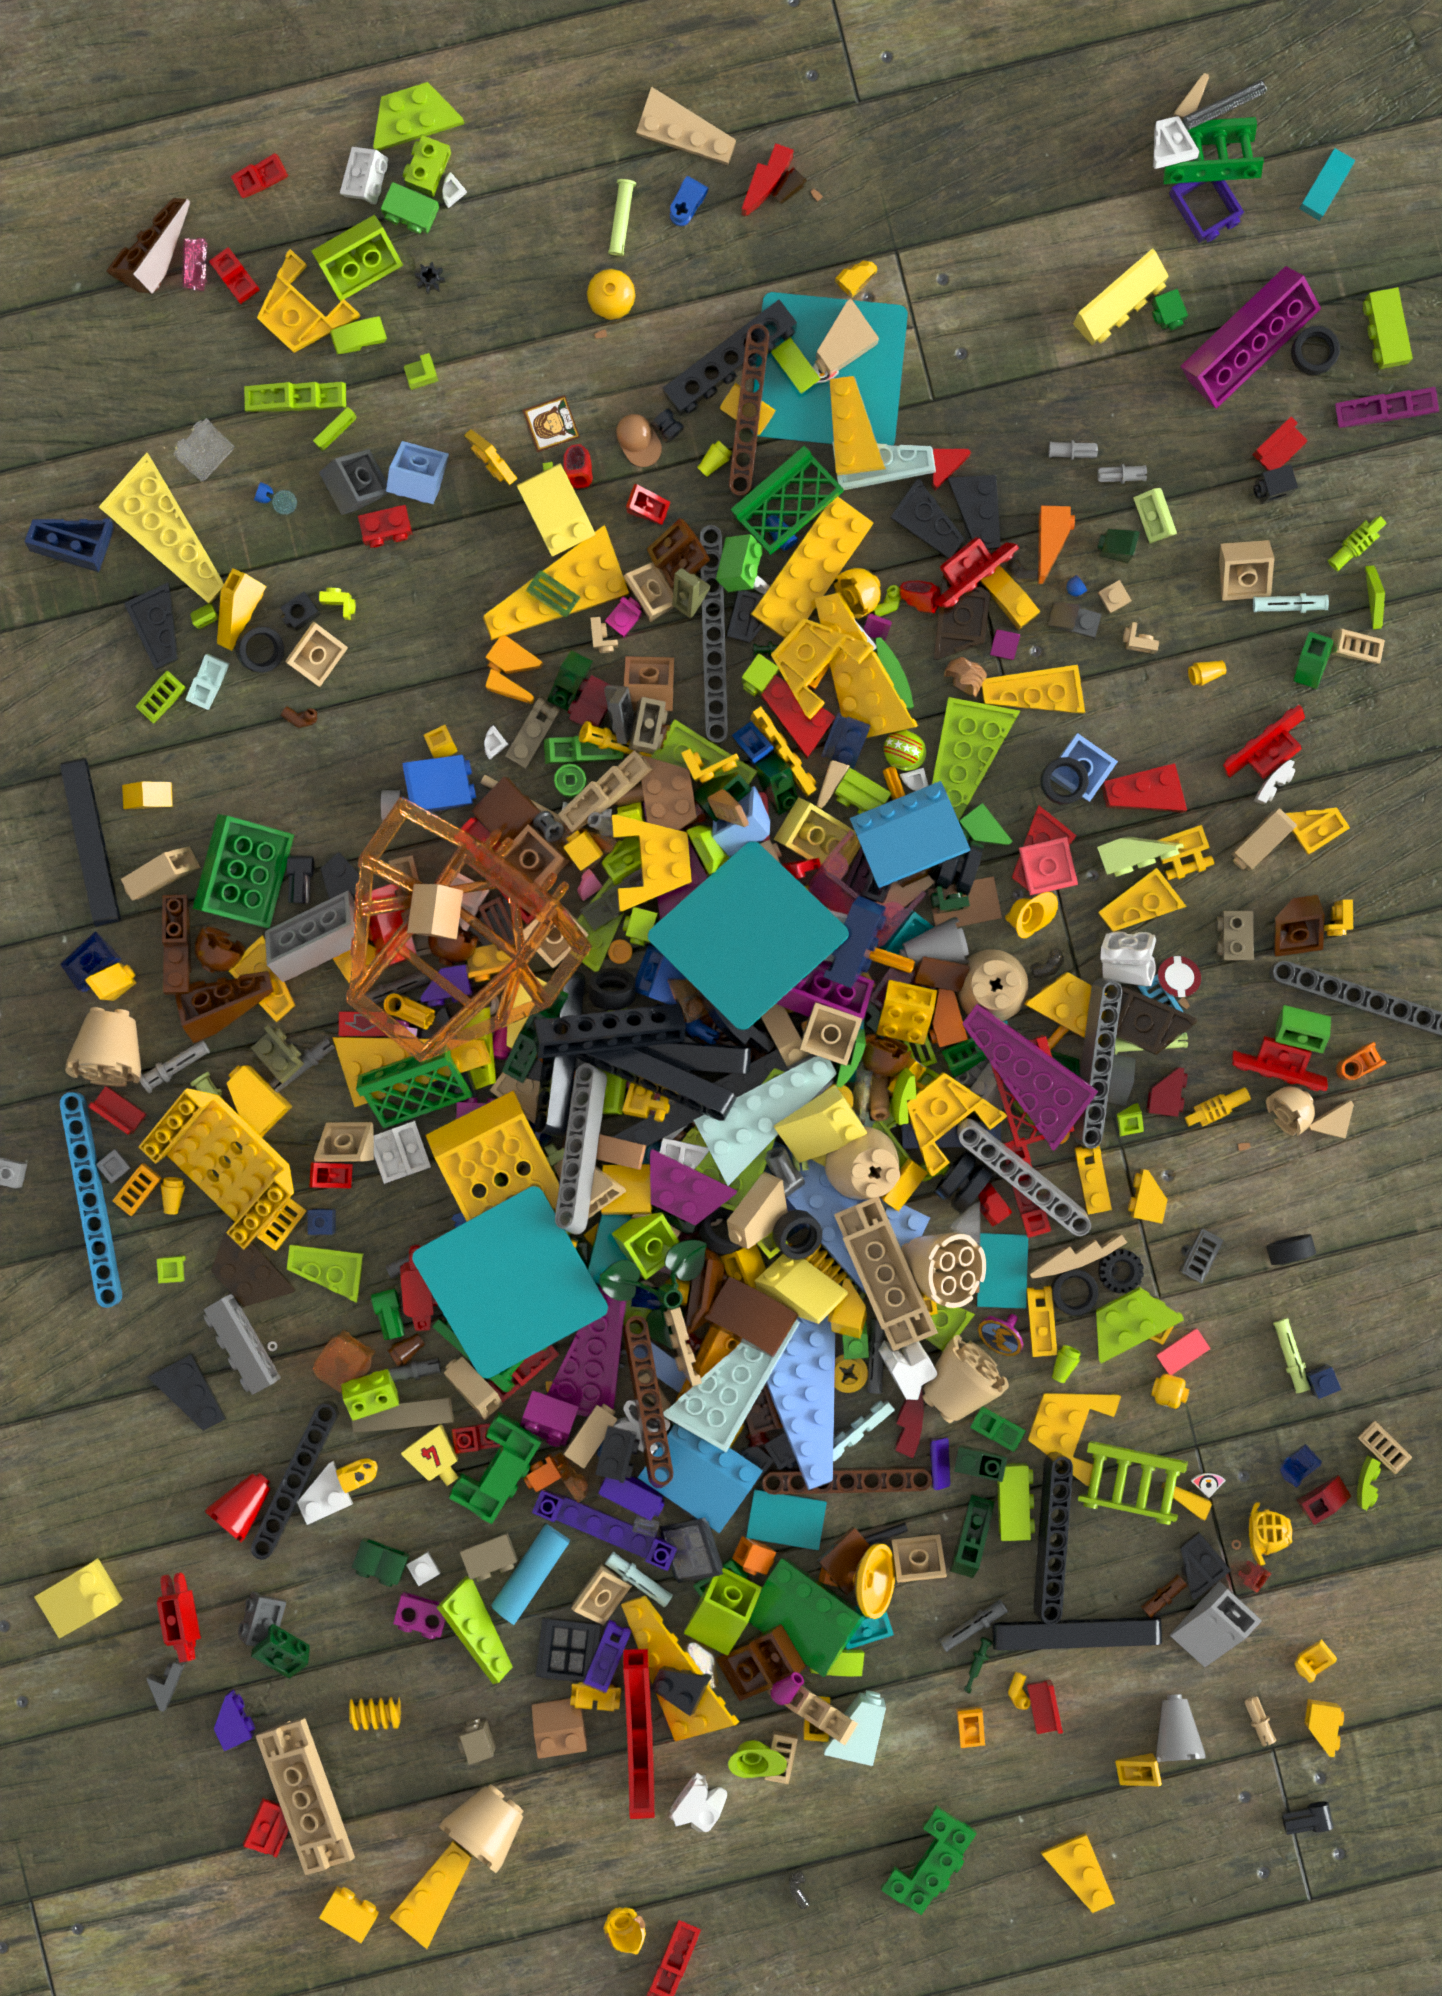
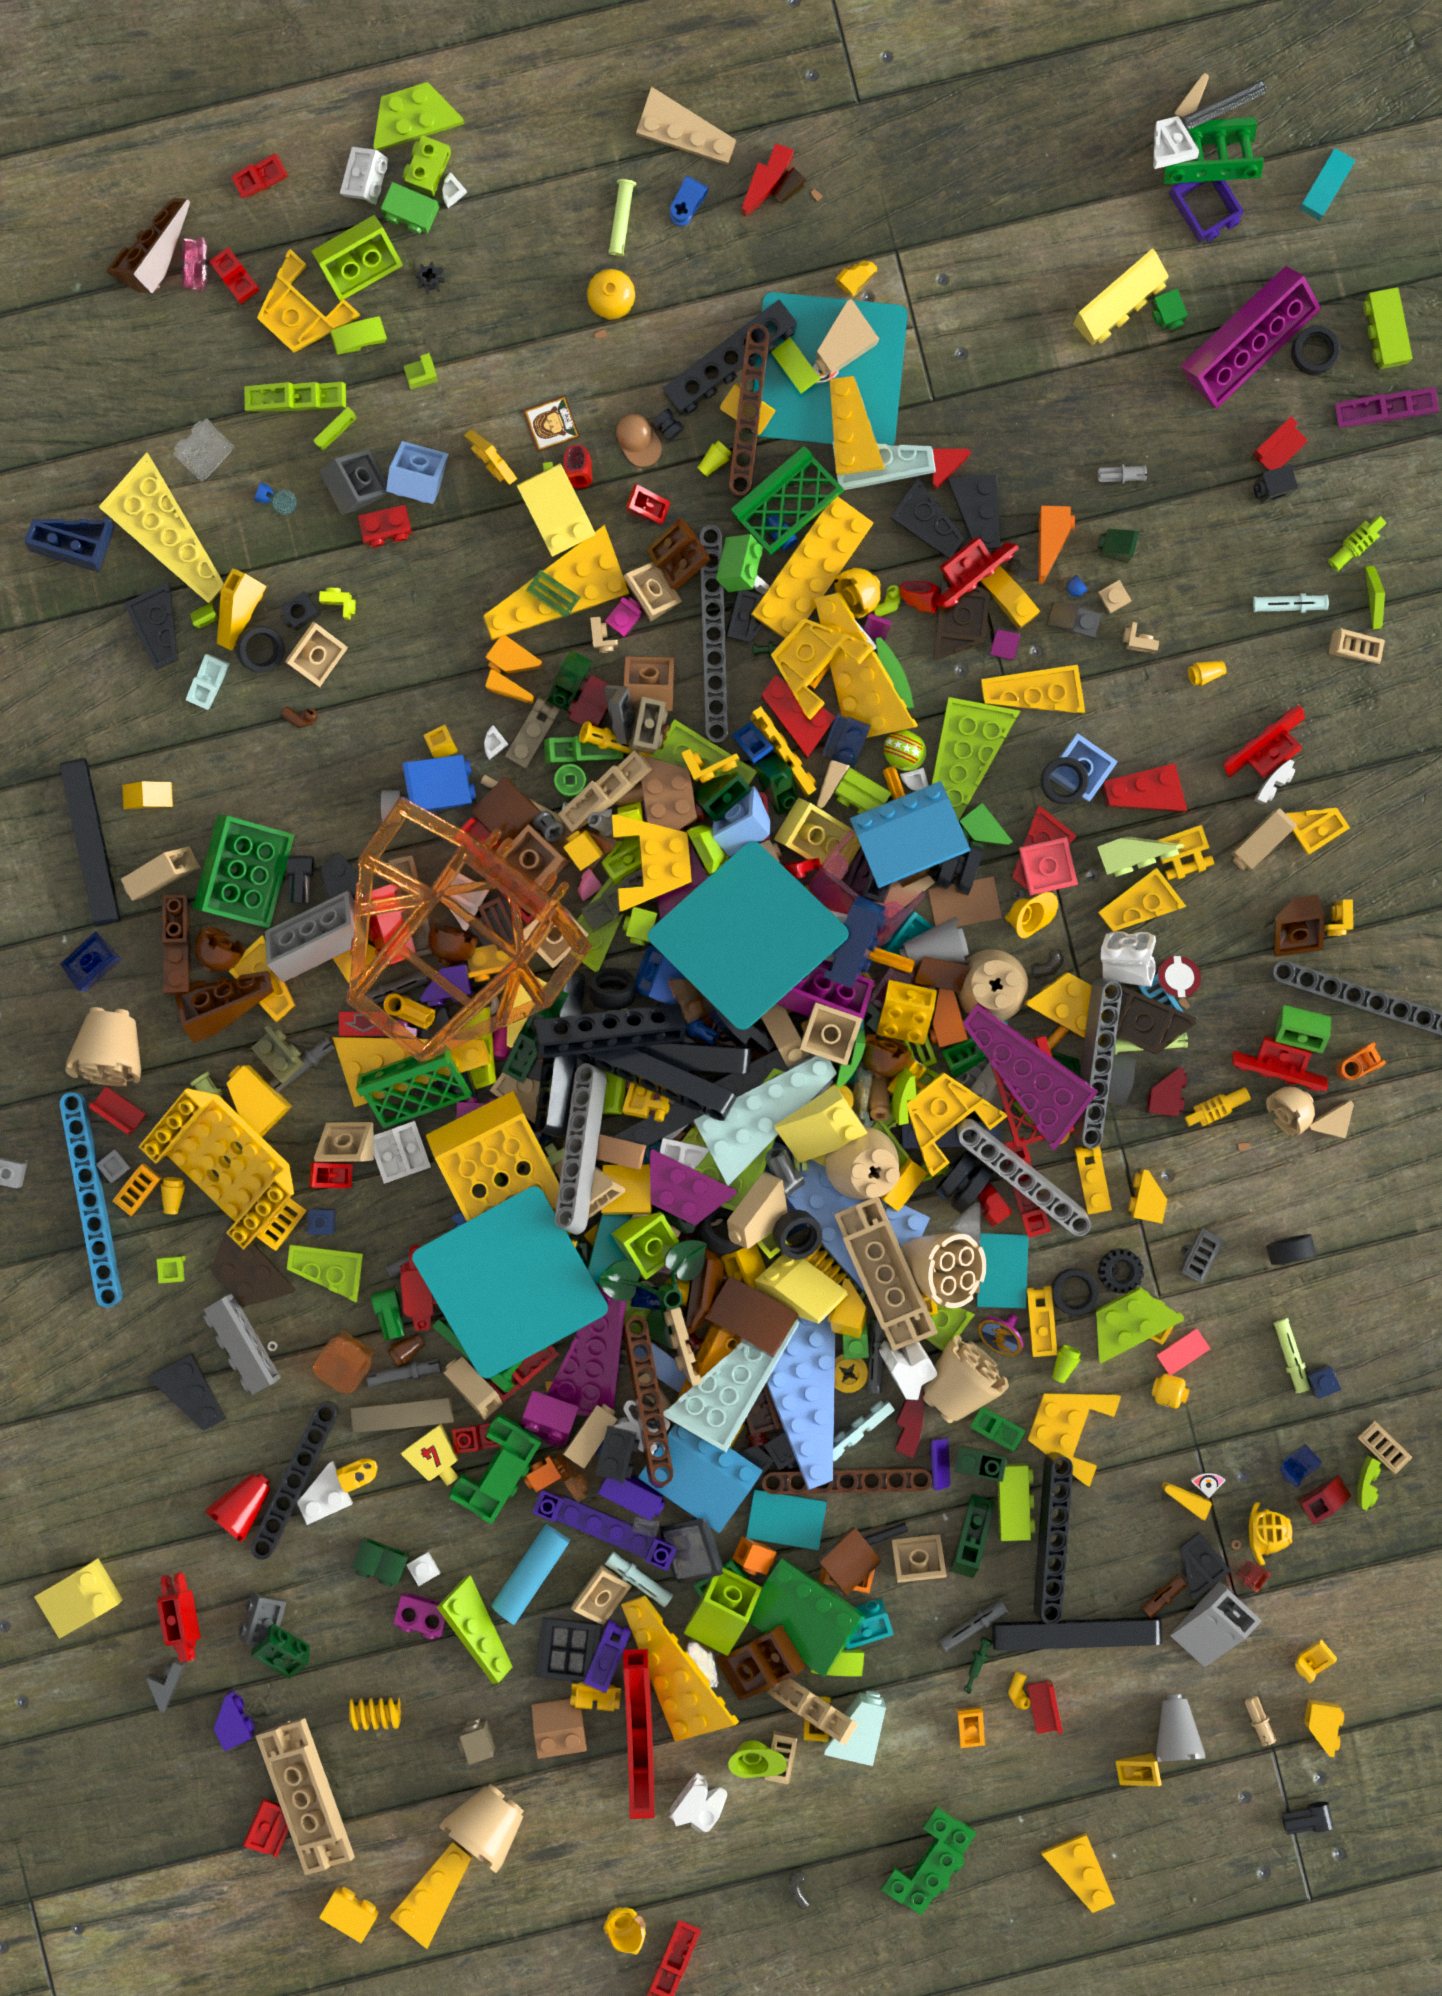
(112, 981): yellow slope -> none
(163, 1072): light grey pin -> none
(173, 696): lime slope -> none
(370, 1394): lime brick -> none
(435, 911): tan slope -> none
(489, 1556): dark tan brick -> none
(620, 951): light orange tile -> none
(681, 1687): black wing -> none
(688, 592): olive slope -> none
(727, 808): medium nougat slope -> none
(758, 675): lime brick -> none
(786, 1689): magenta cone -> none
(874, 1580): yellow dish -> none
(952, 903): dark green bracket -> none
(967, 675): medium nougat hair -> none
(1067, 1259): tan slope -> none
(1072, 450): light grey axle -> none
(1130, 1120): lime slope -> none
(1148, 1464): lime fence -> none
(1155, 515): yellowish green slope -> none
(1235, 936): dark tan brick -> none
(1246, 570): tan slope -> none
(1313, 660): green slope -> none

